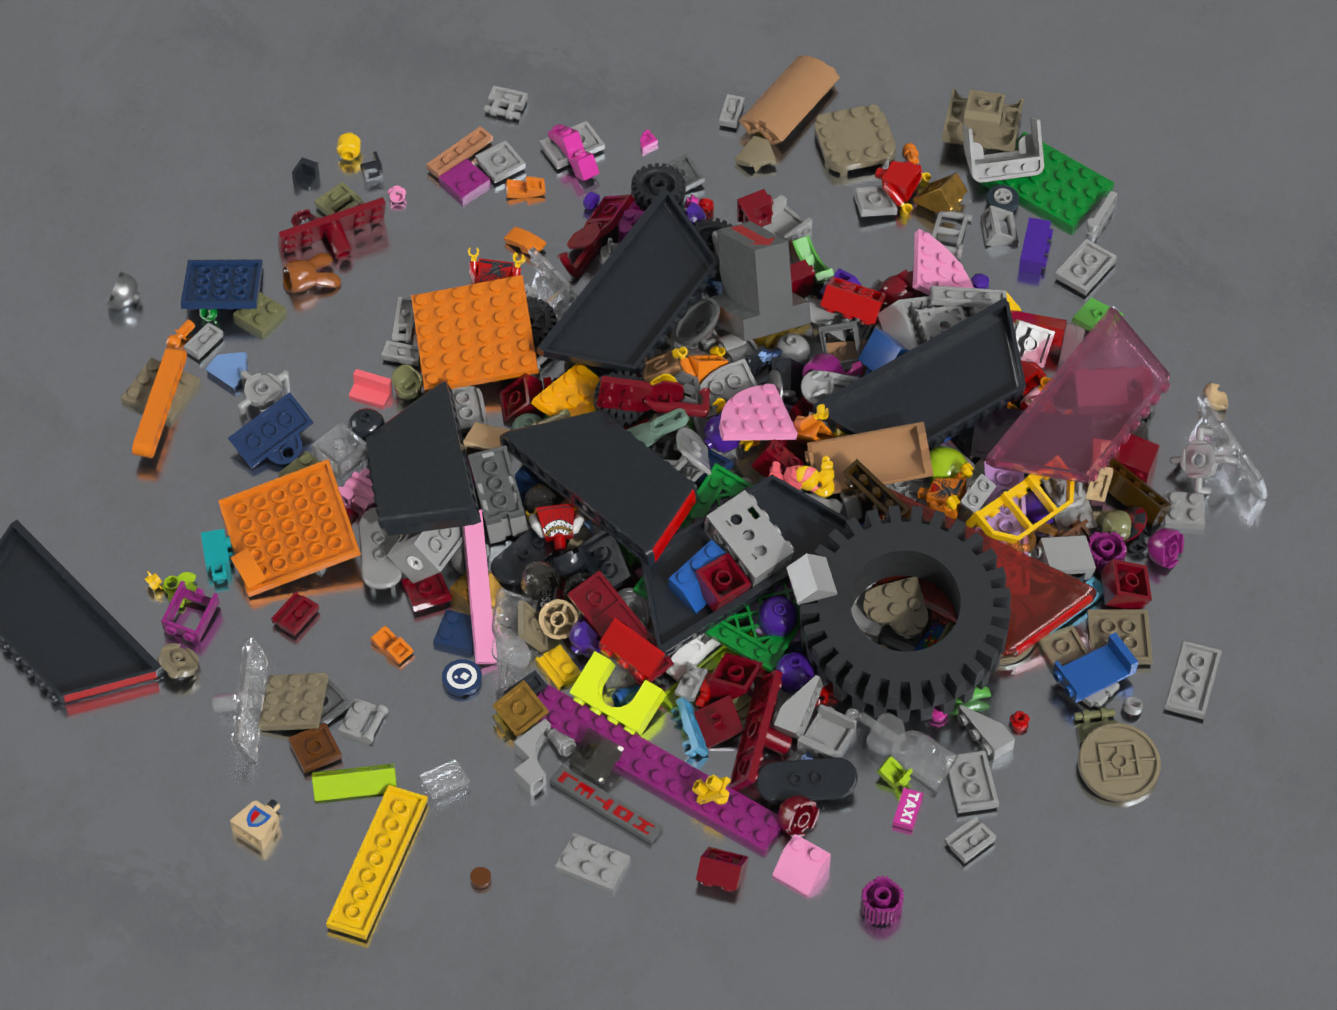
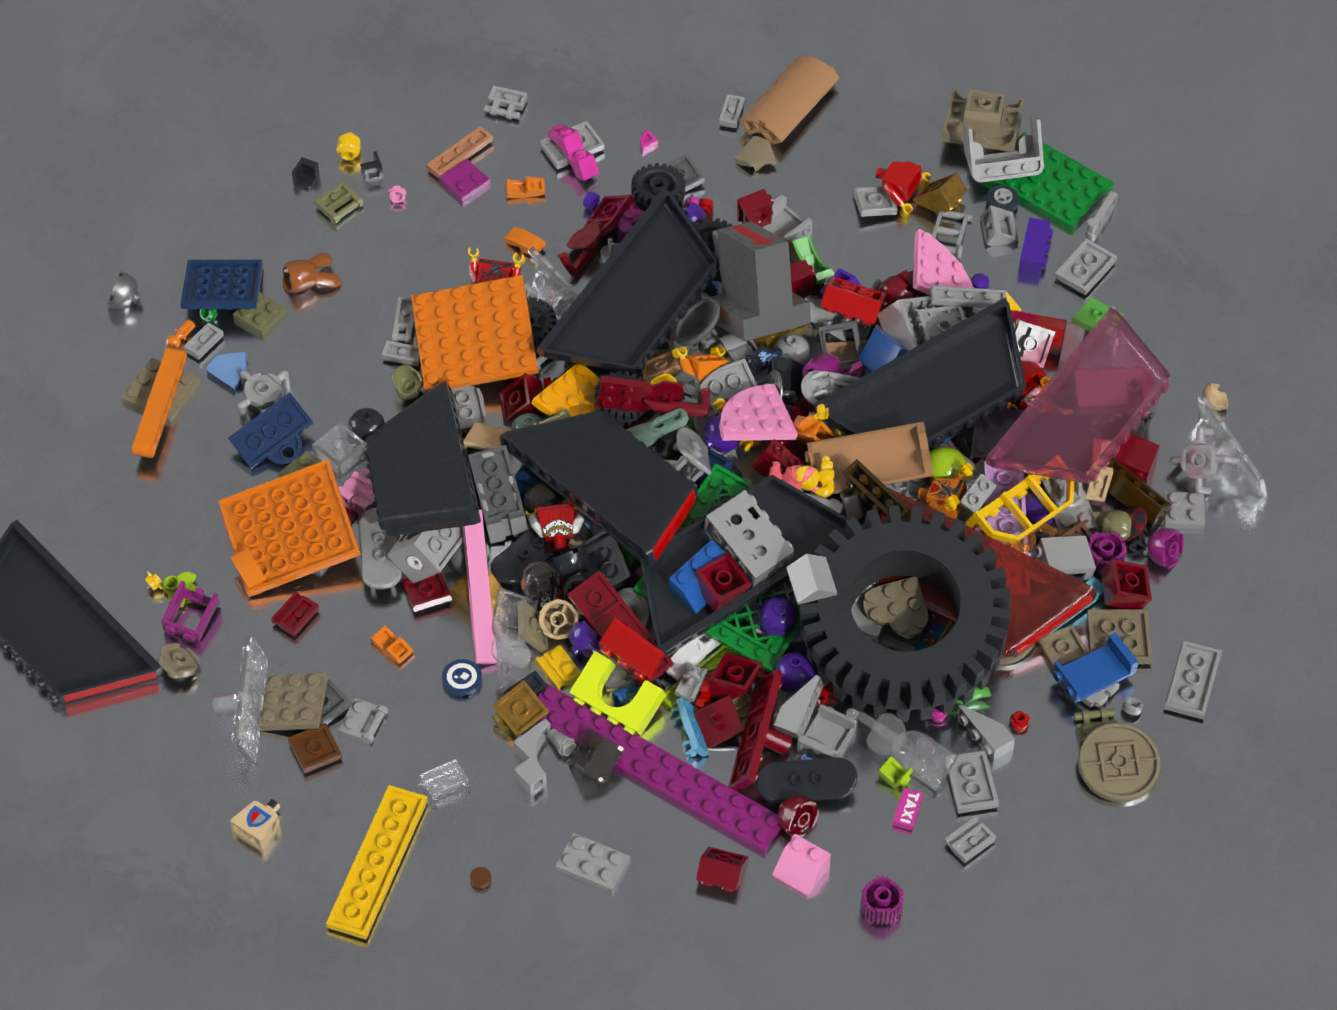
(216, 553): teal brick -> none
(302, 215): dark red piece -> none
(333, 228): dark red plate -> none
(353, 781): lime panel -> none
(370, 388): coral panel -> none
(455, 632): dark blue plate -> none
(500, 161): light grey plate -> none
(606, 804): dark grey tile -> none
(712, 790): yellow hips -> none
(855, 138): dark tan plate -> none
(910, 153): orange axle -> none

